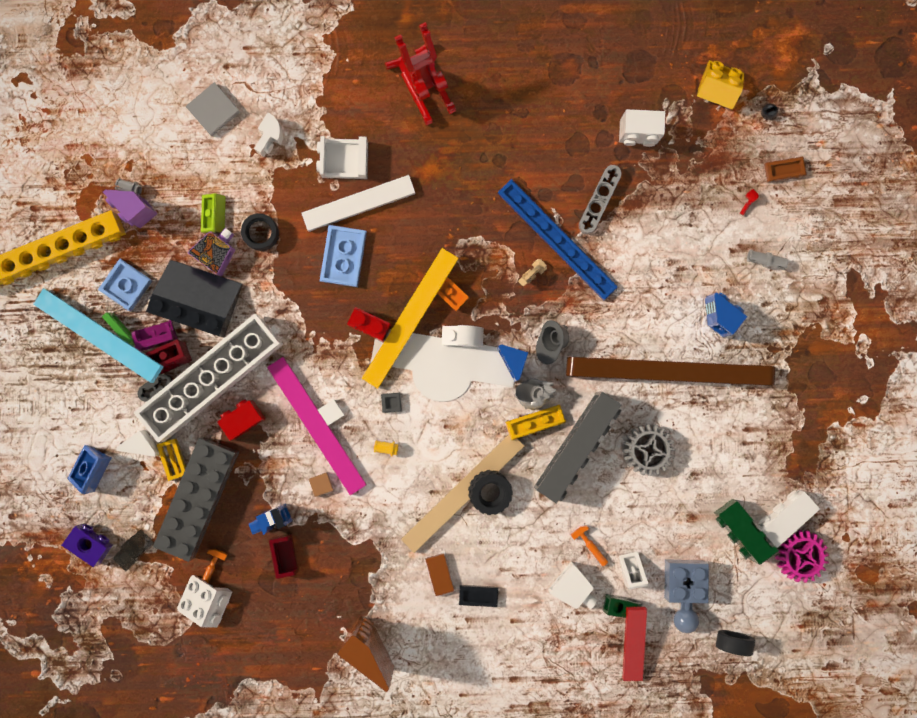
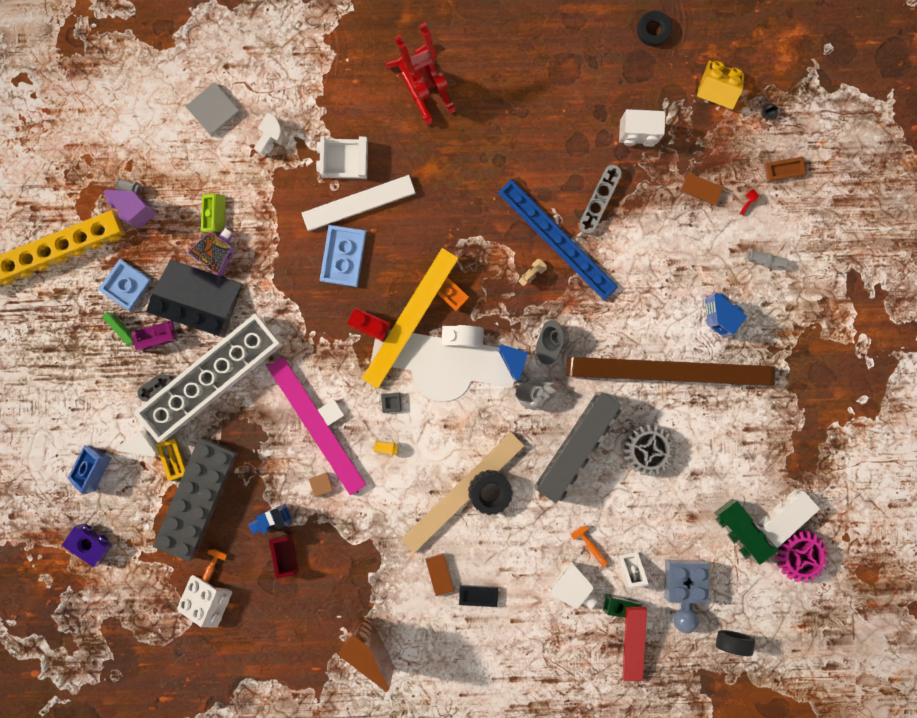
(98, 335): medium azure tile -> none
(133, 550): clear smoke slope -> none
(171, 355): dark red brick -> none
(241, 419): red brick -> none
(250, 221): black tyre -> none
(535, 422): yellow tile -> none
(660, 18): none -> black tyre
(701, 189): none -> dark orange tile

